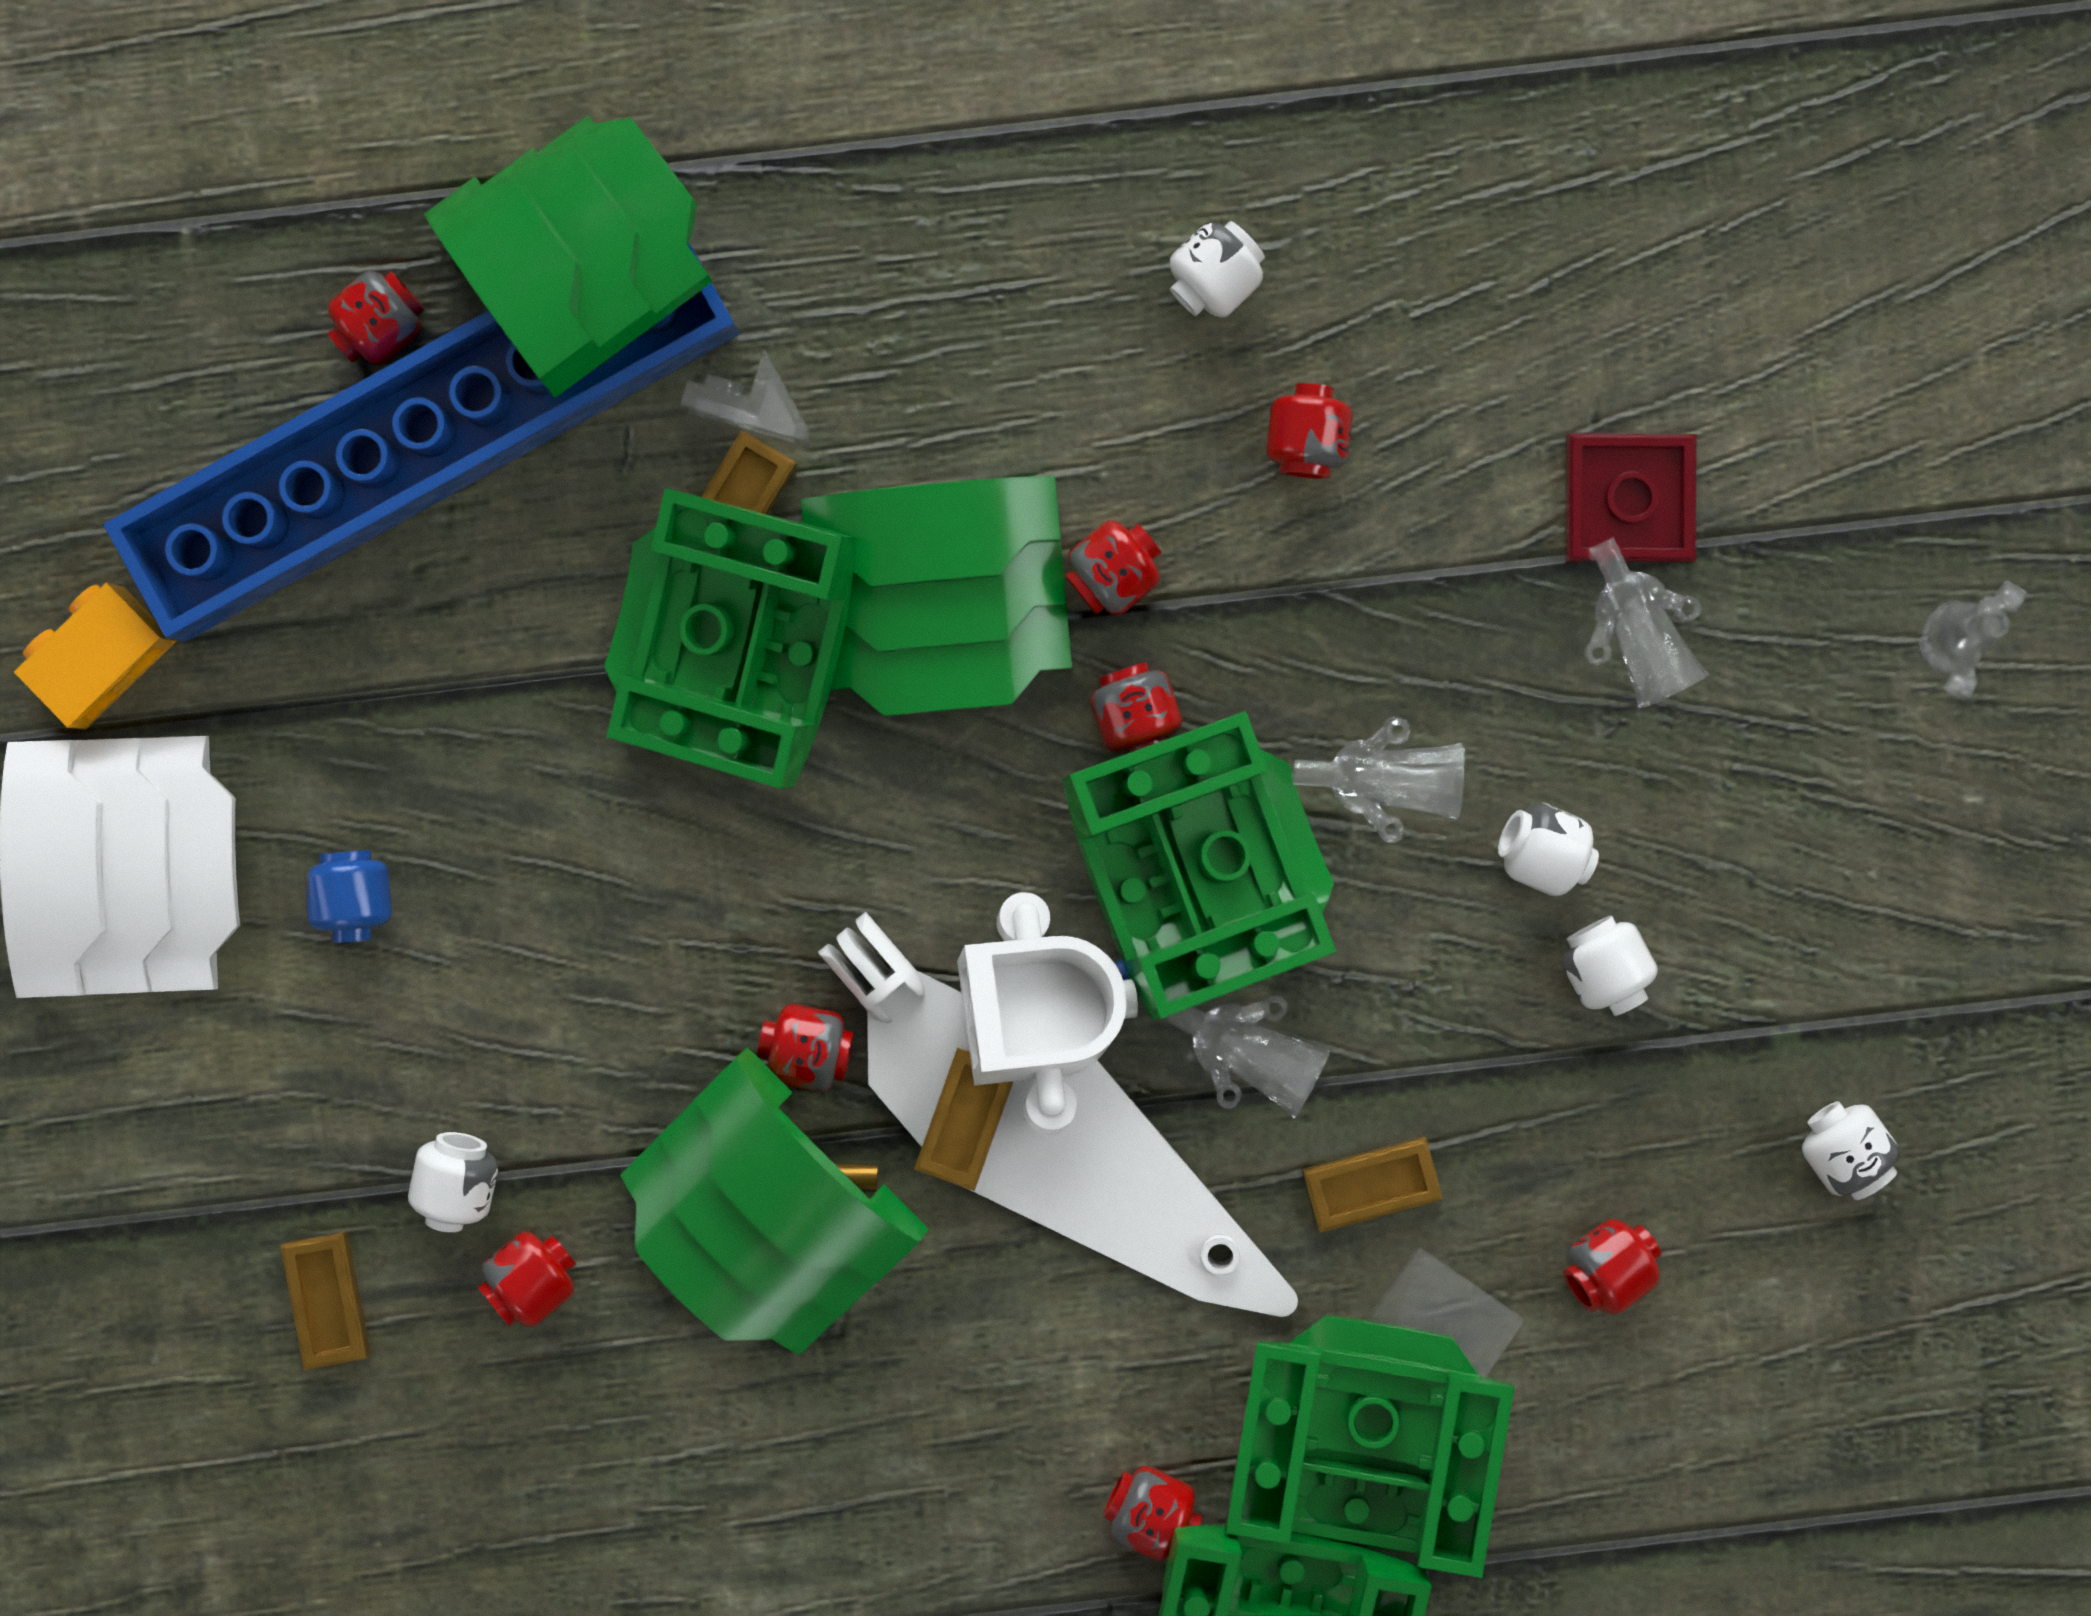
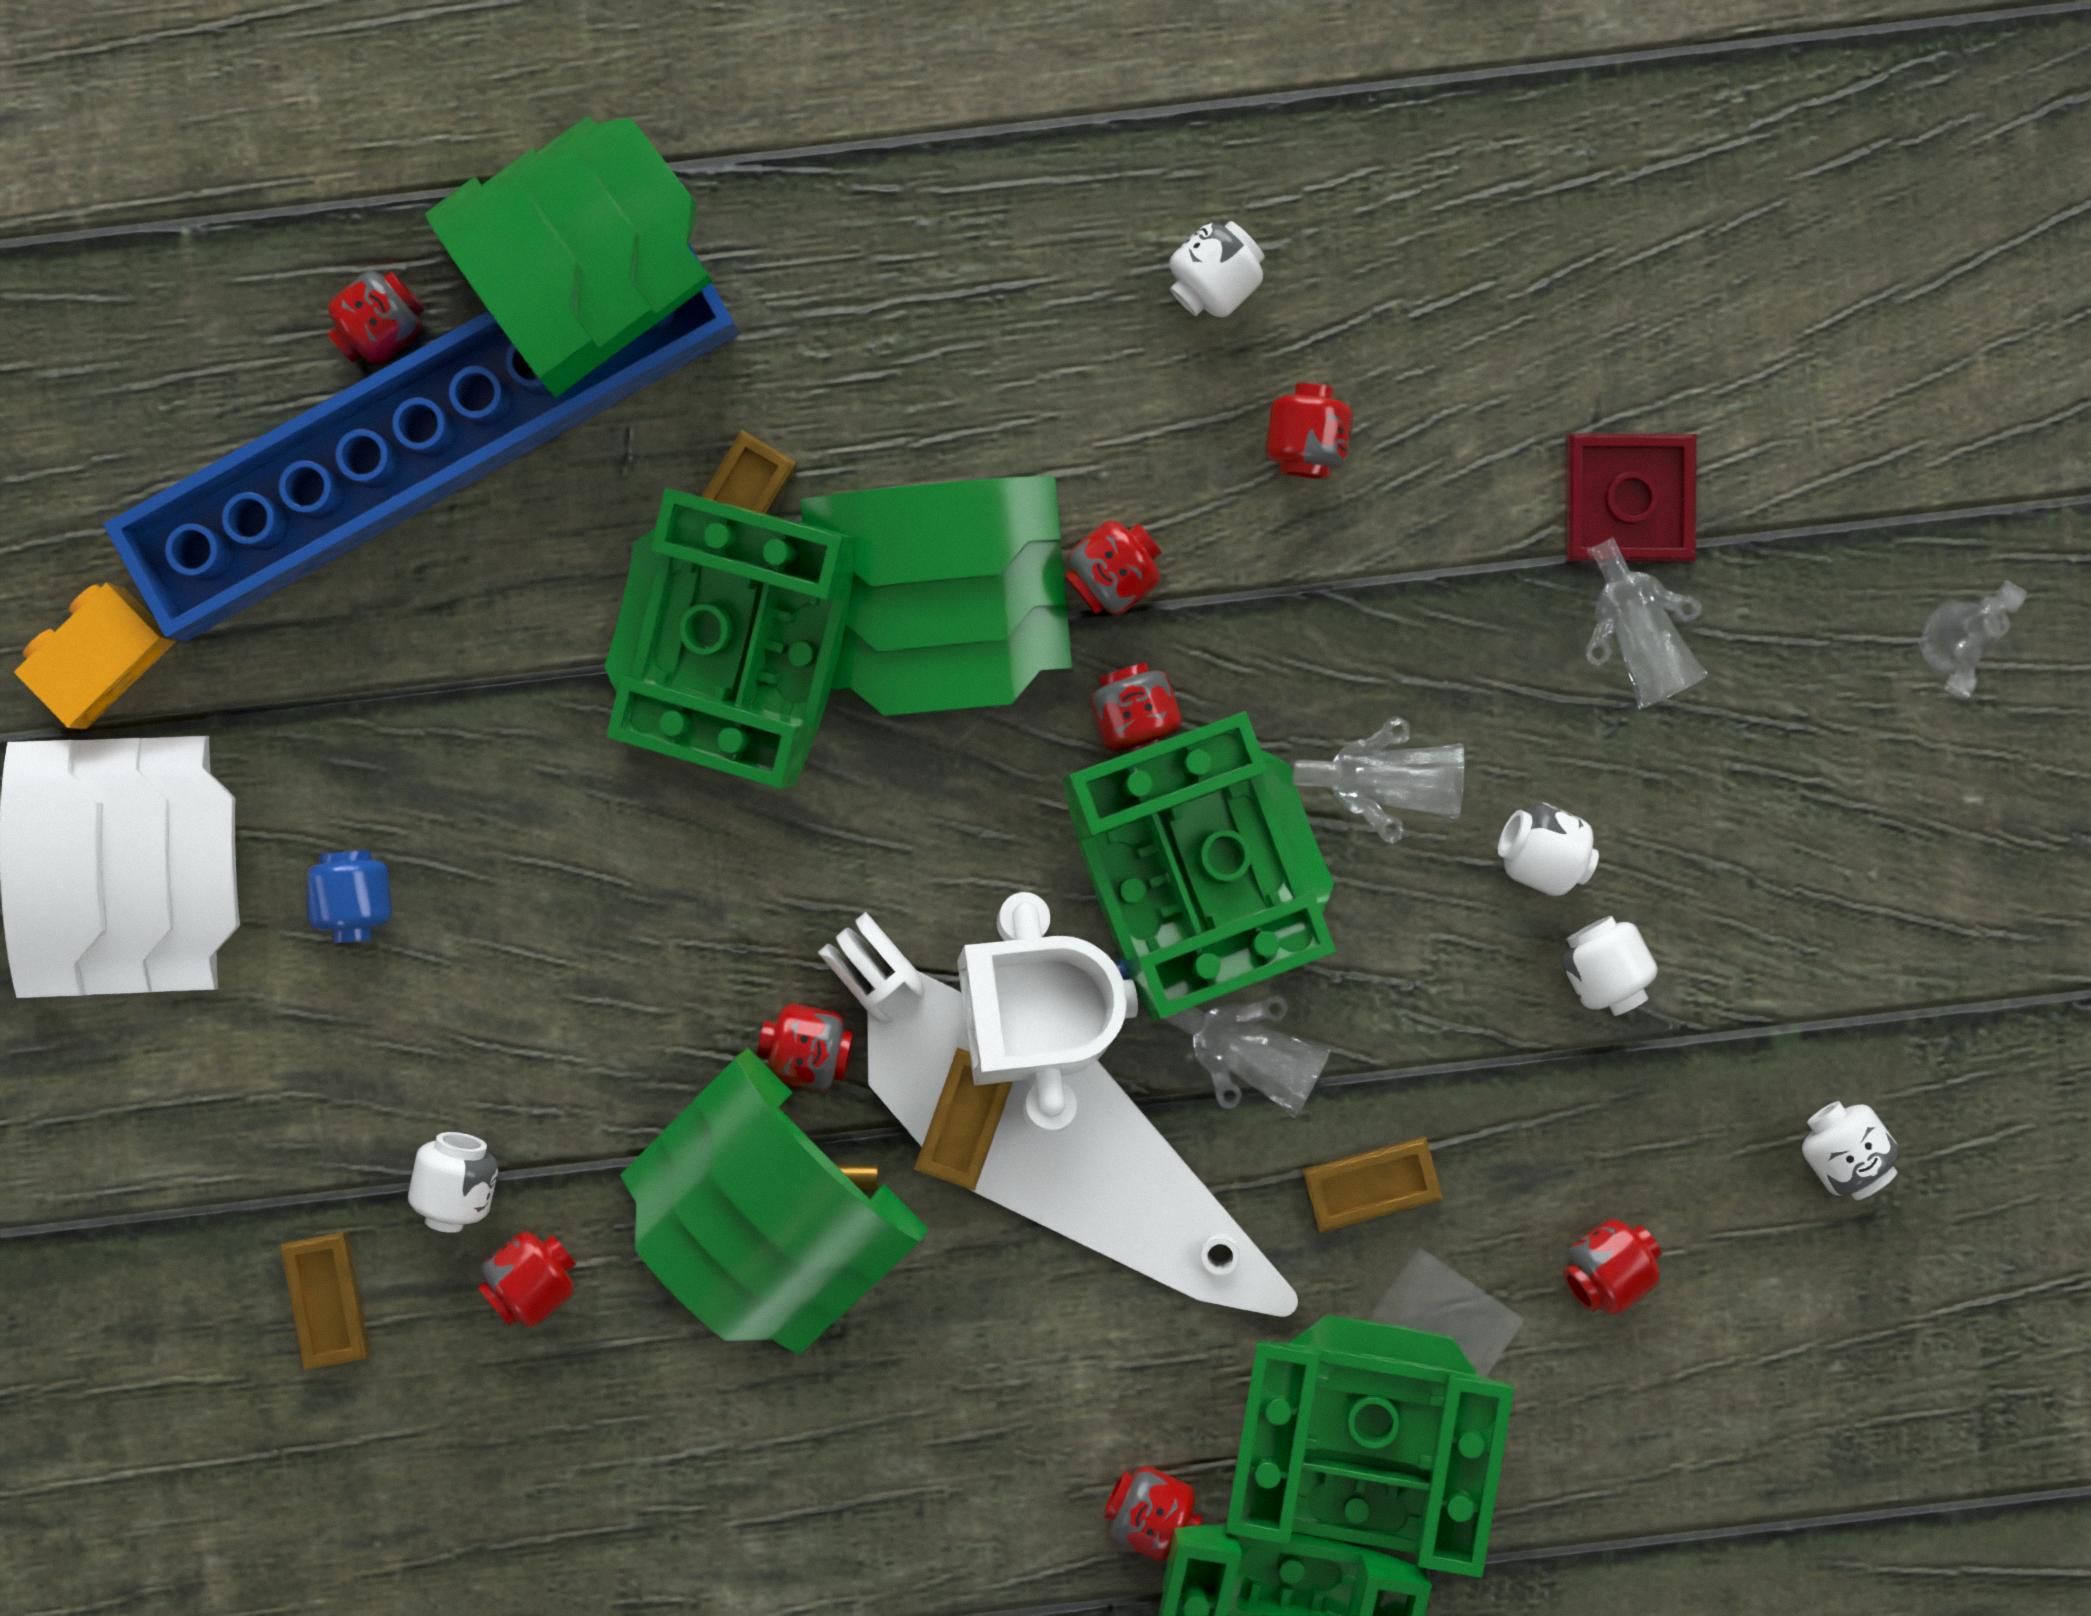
(766, 411): clear slope -> none

